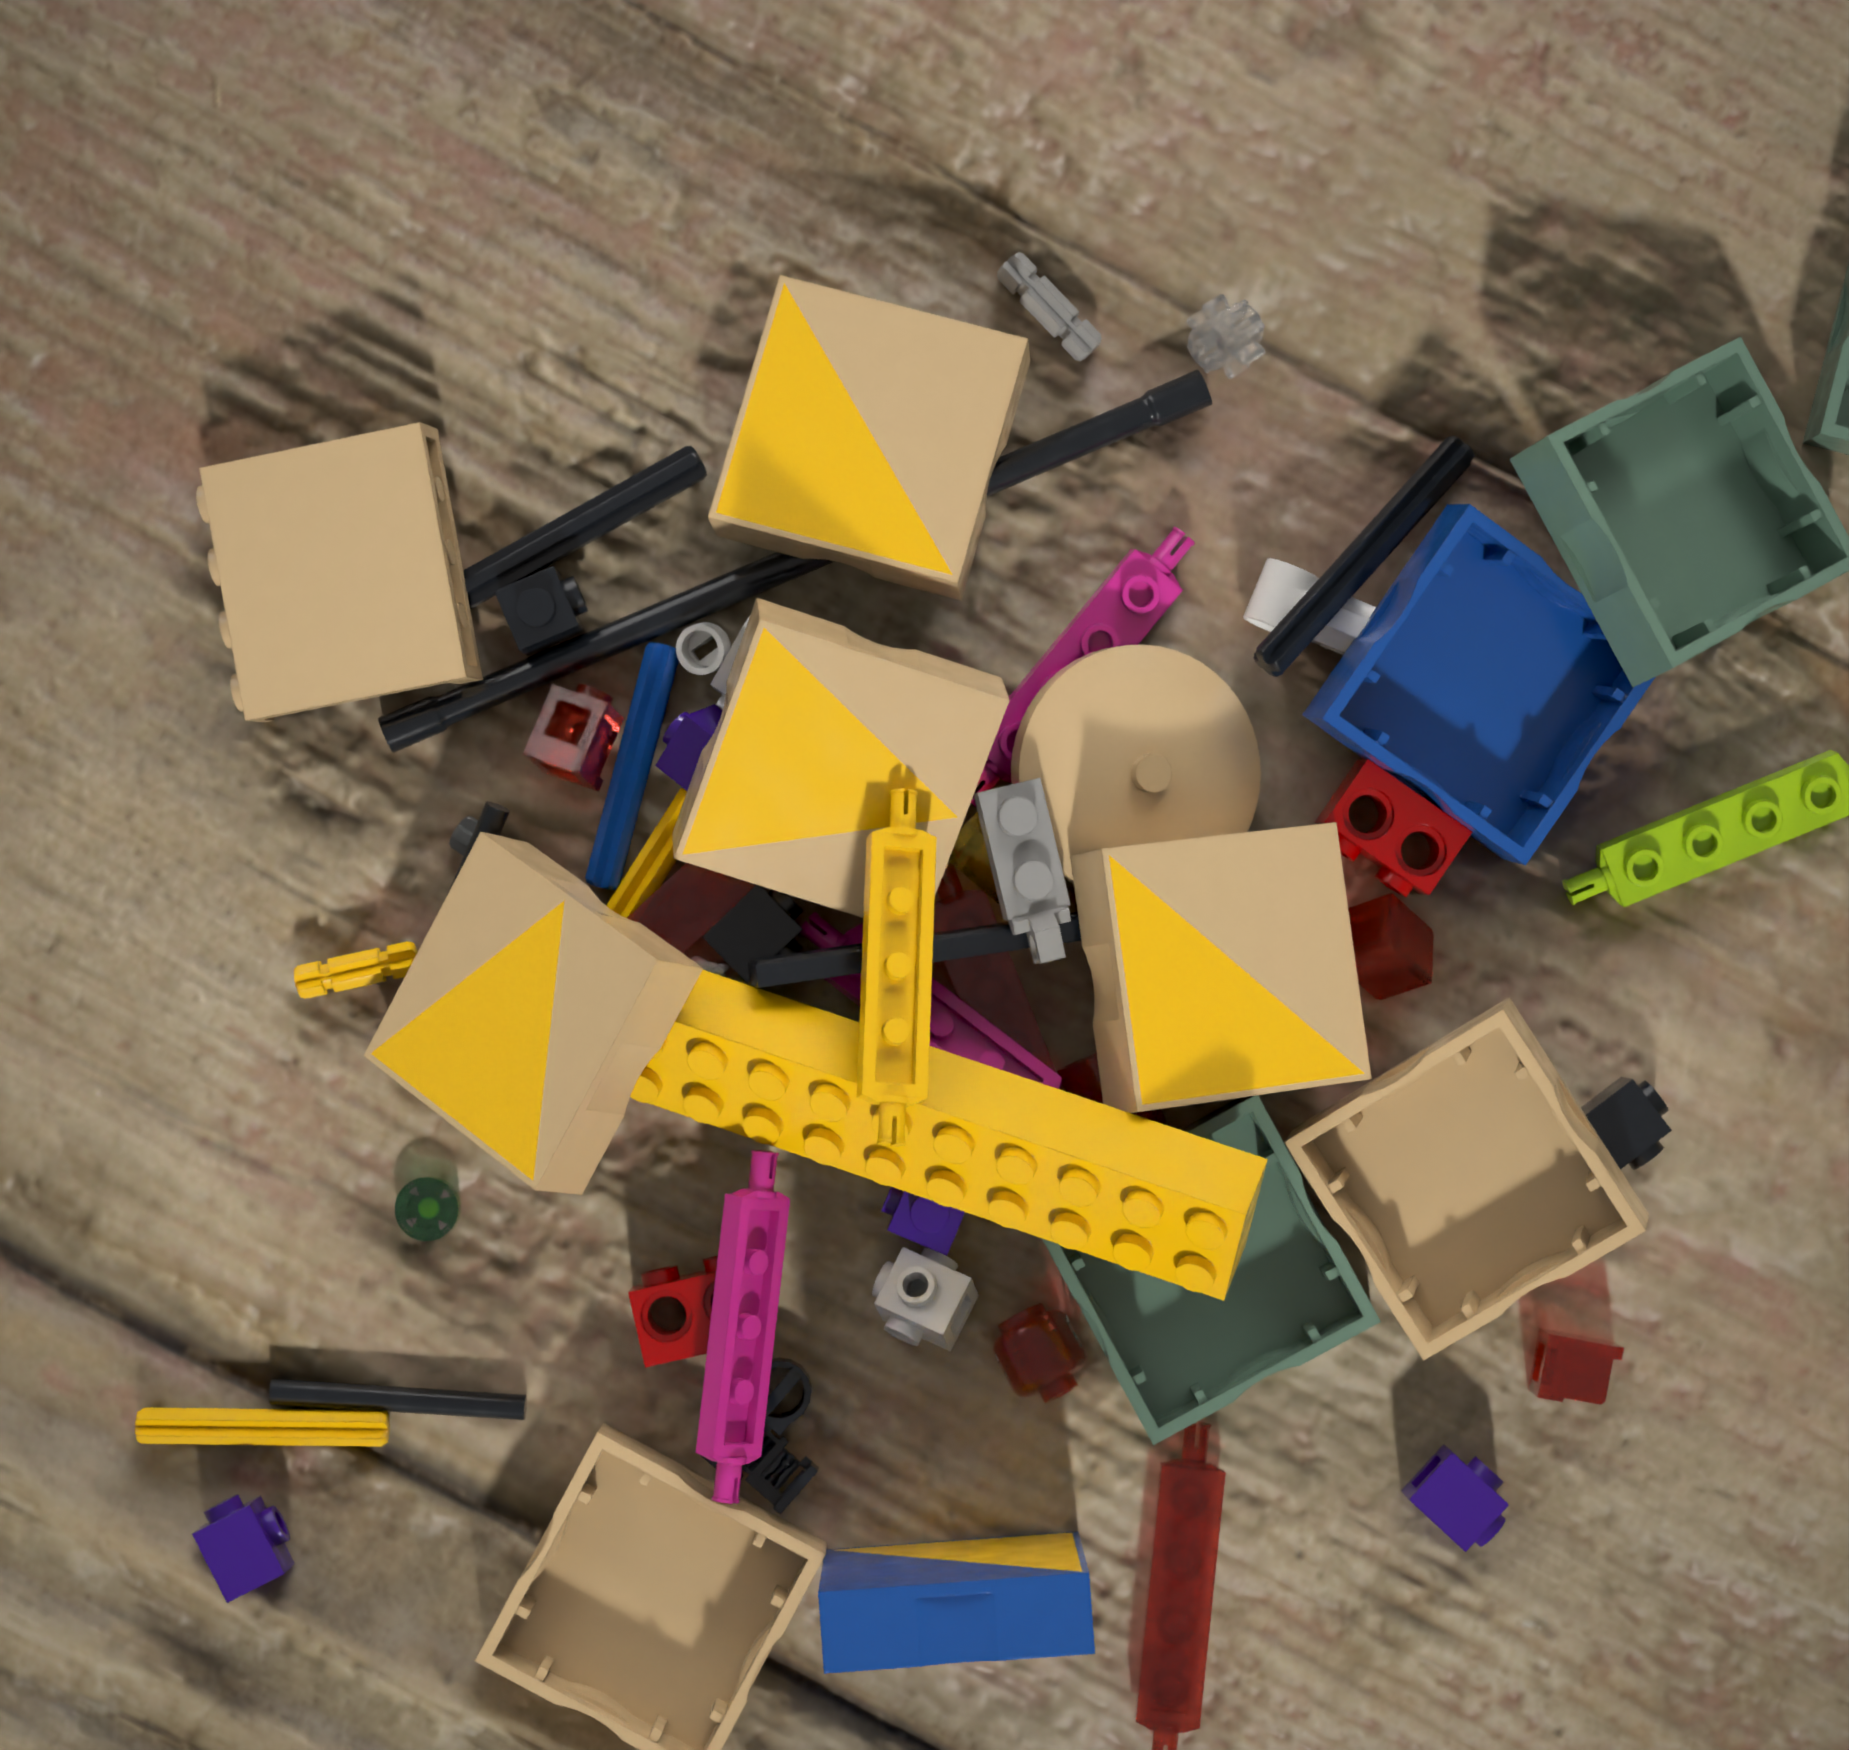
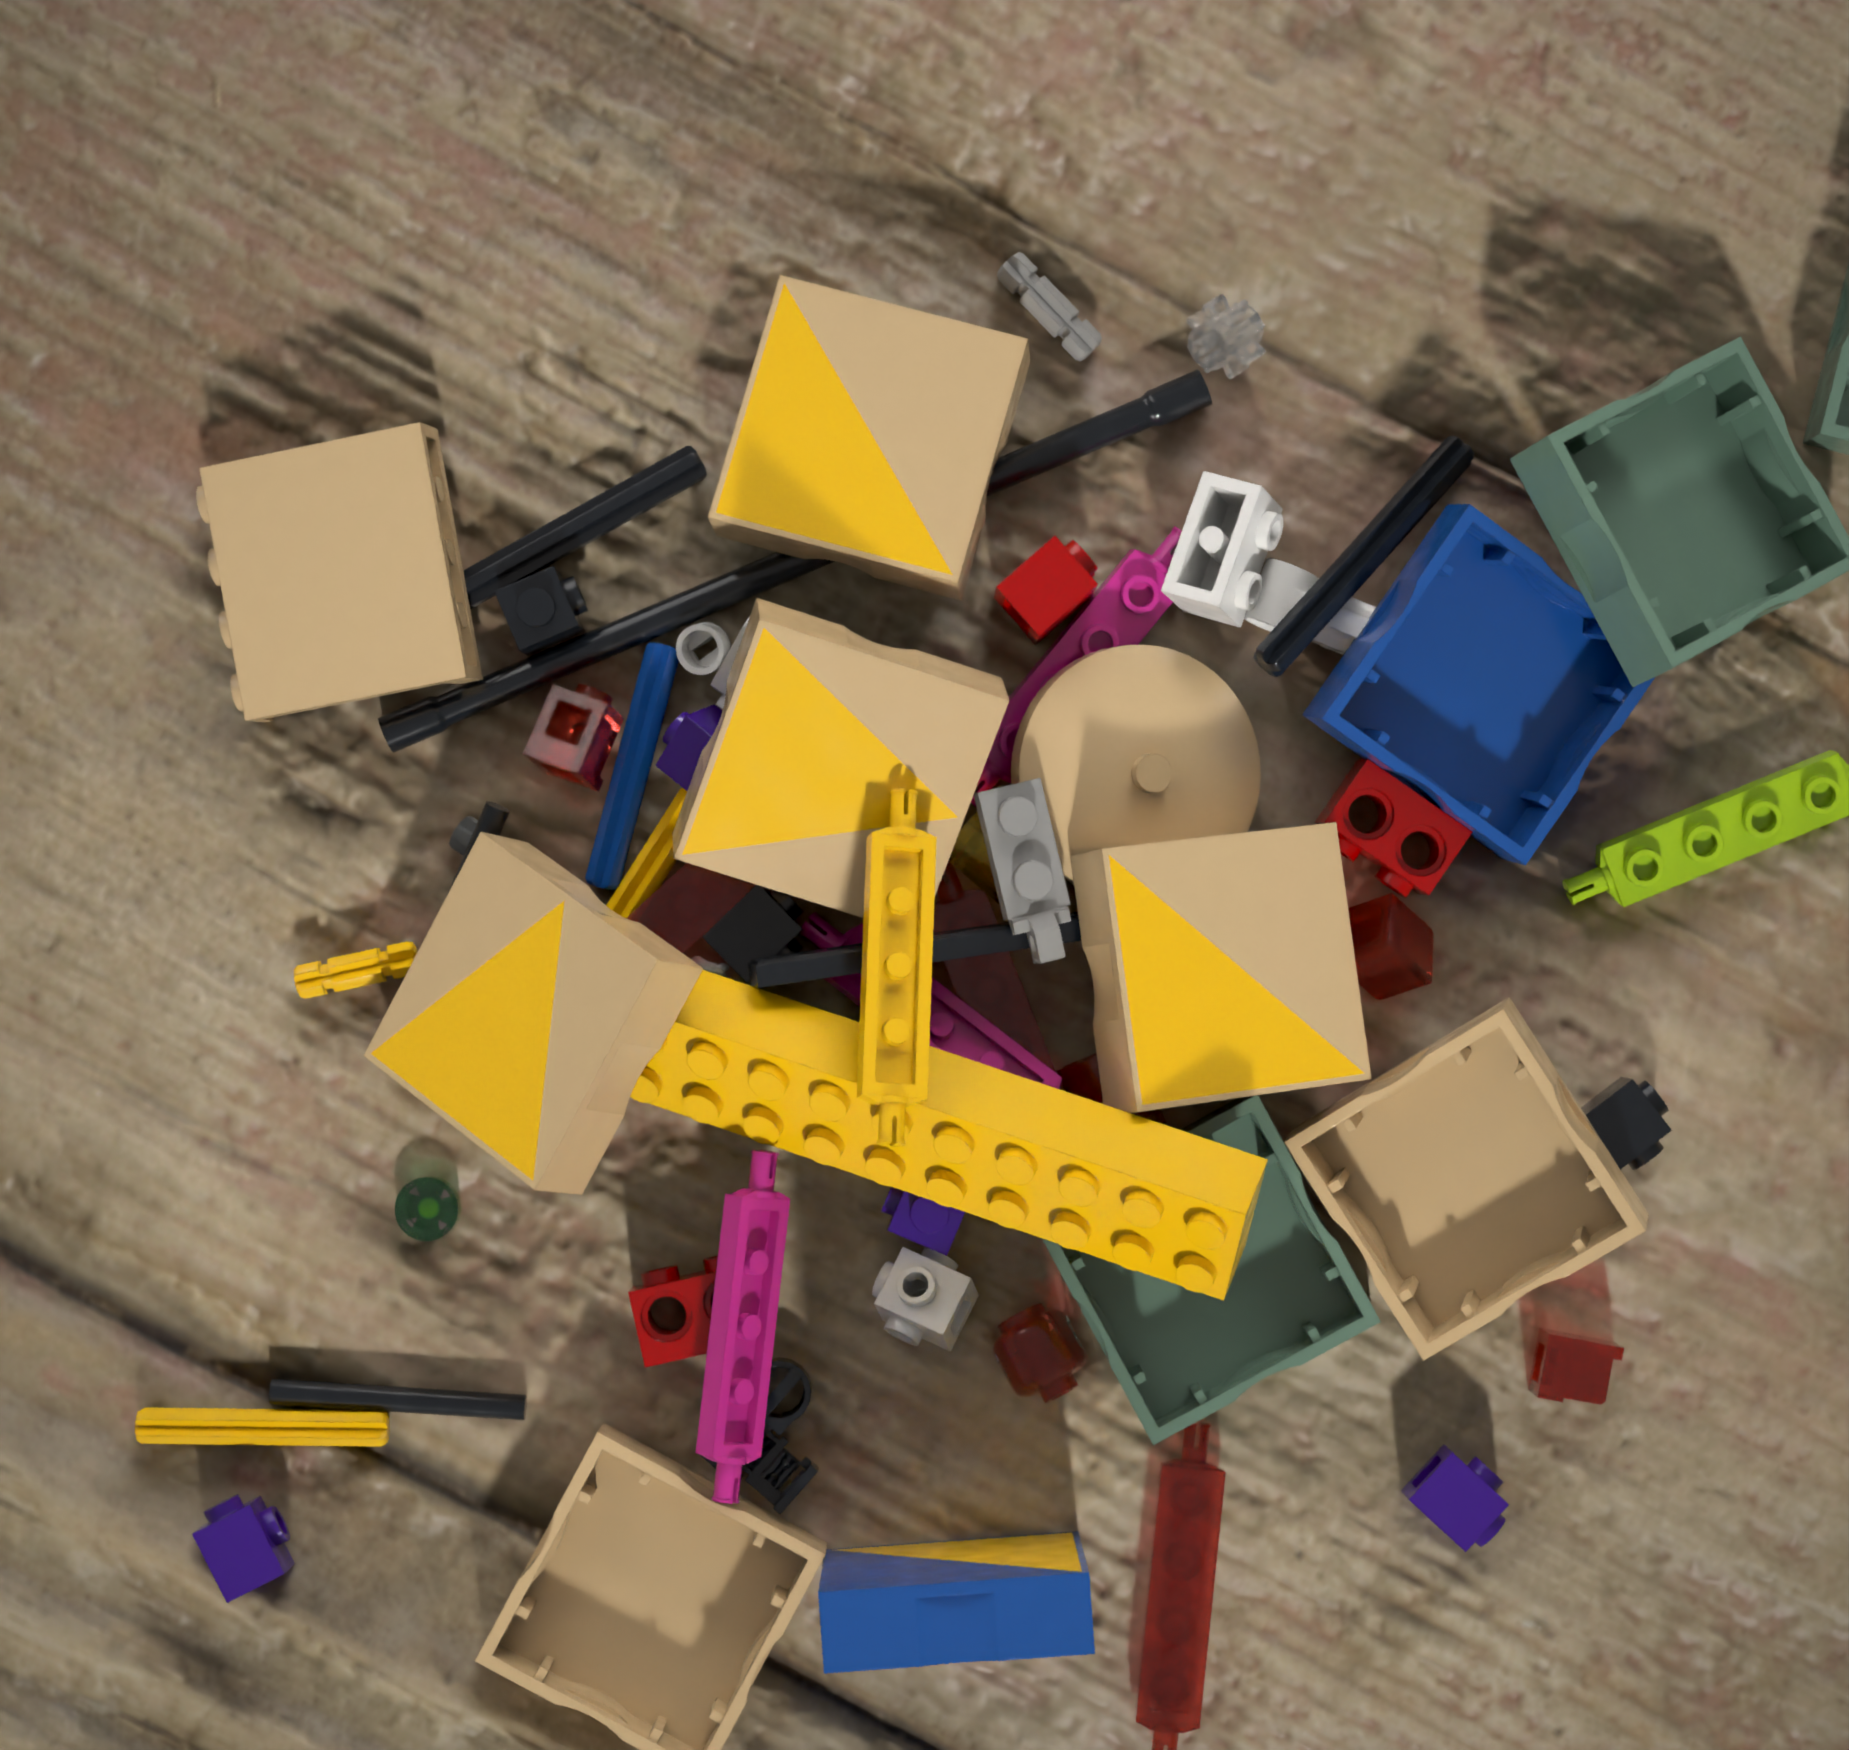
(1047, 588): none -> red brick
(1223, 549): none -> white brick

